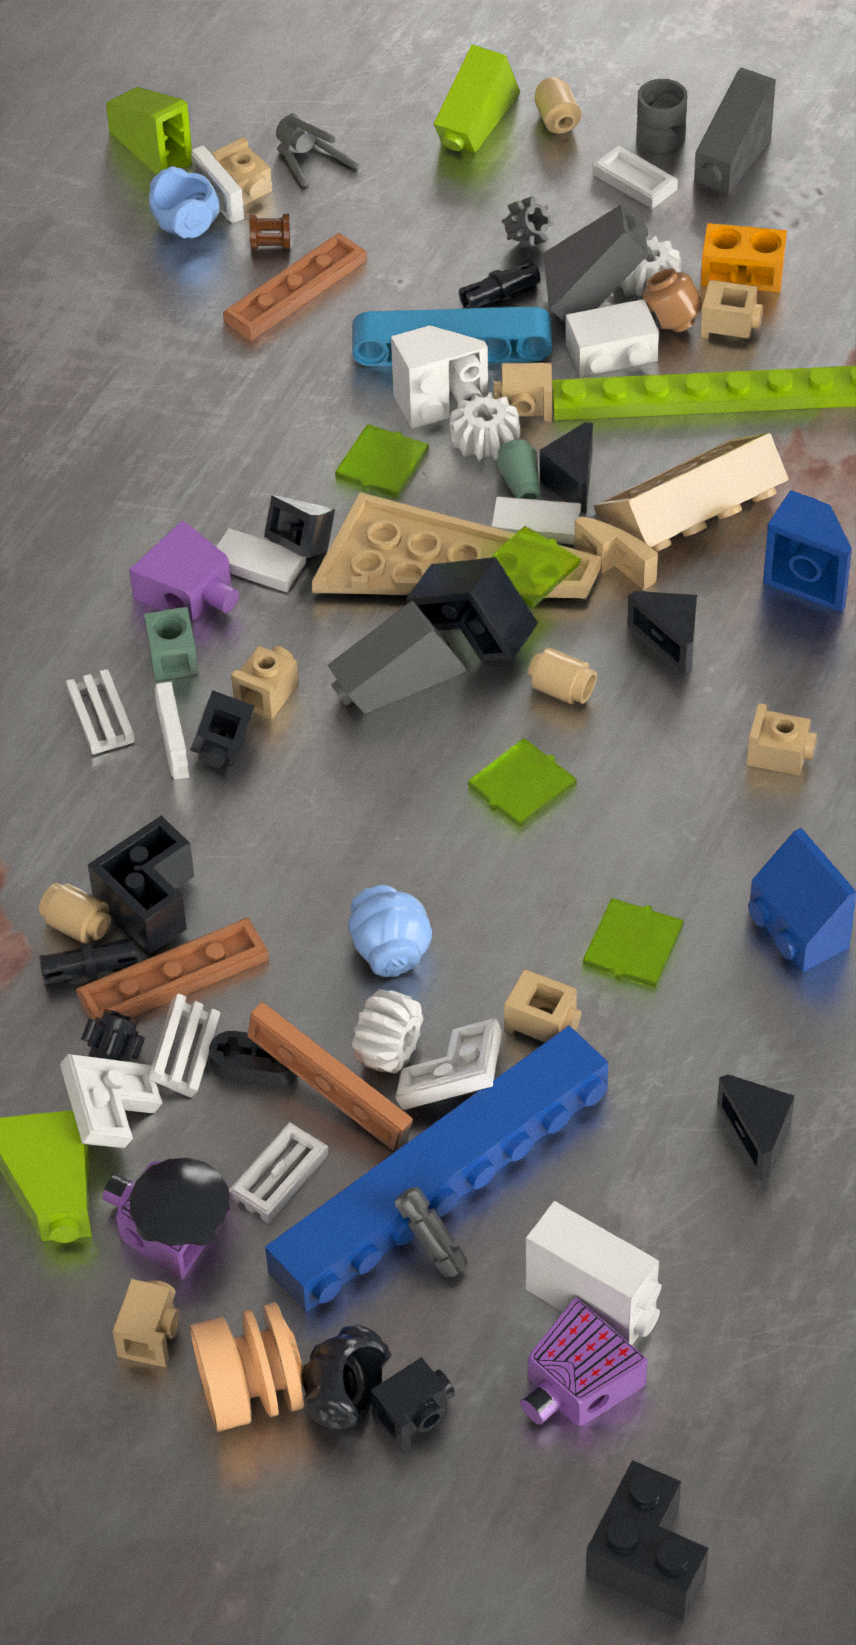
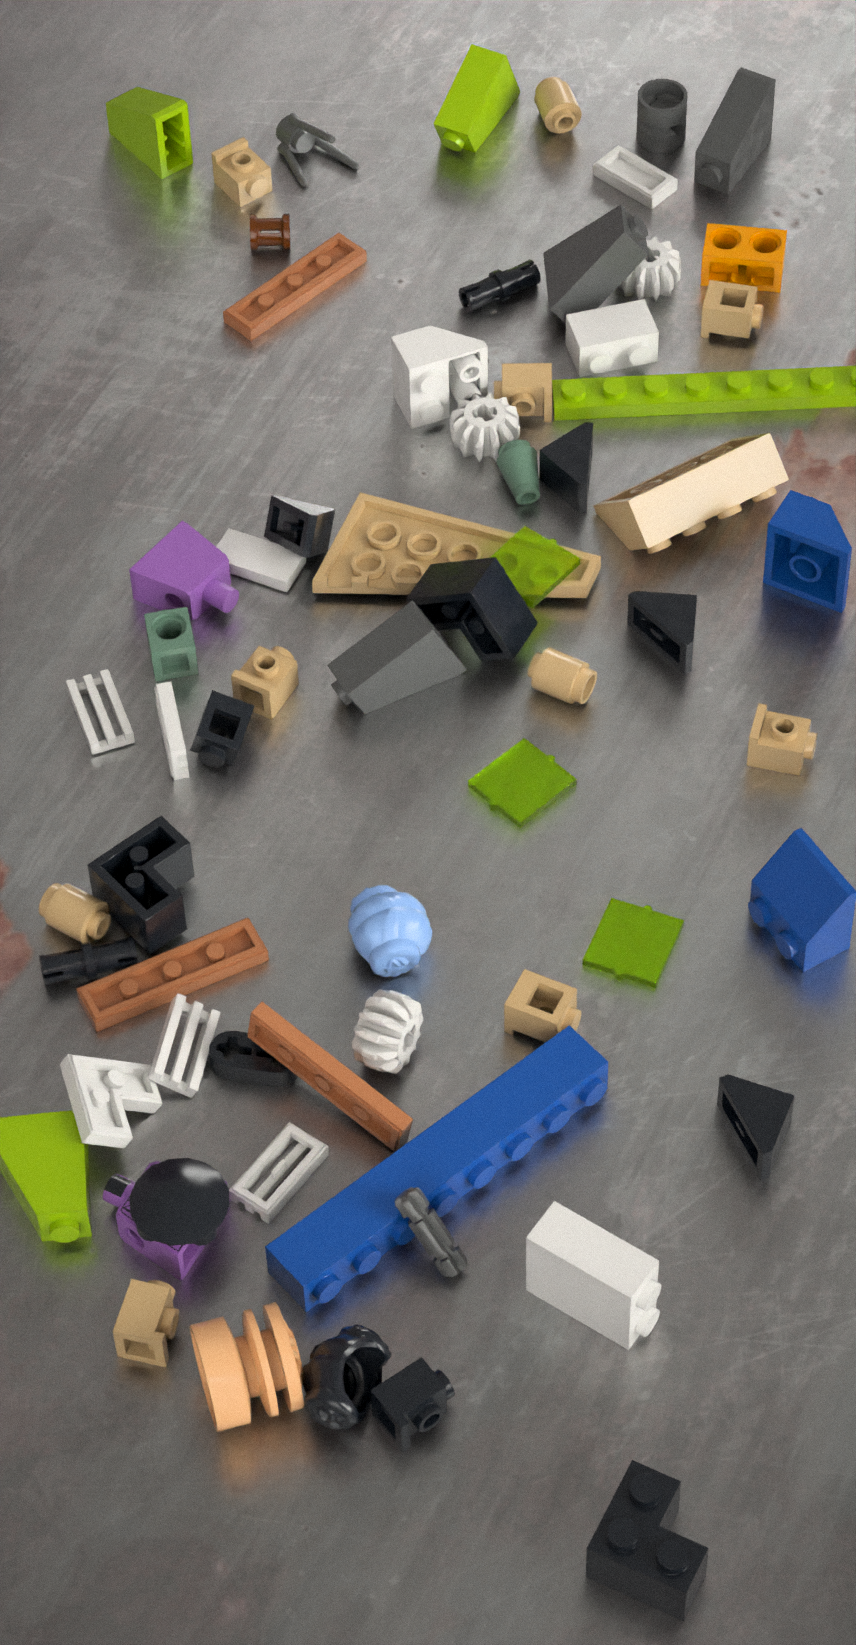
(113, 1036): black gear -> none
(183, 202): light blue hair -> none
(225, 187): white tile -> none
(382, 460): clear neon green piece -> none
(465, 1069): white tile -> none
(509, 332): dark azure beam -> none
(527, 222): dark grey gear -> none
(547, 518): white tile -> none
(581, 1368): medium lavender torso -> none
(617, 549): tan slope -> none
(672, 300): medium nougat head -> none

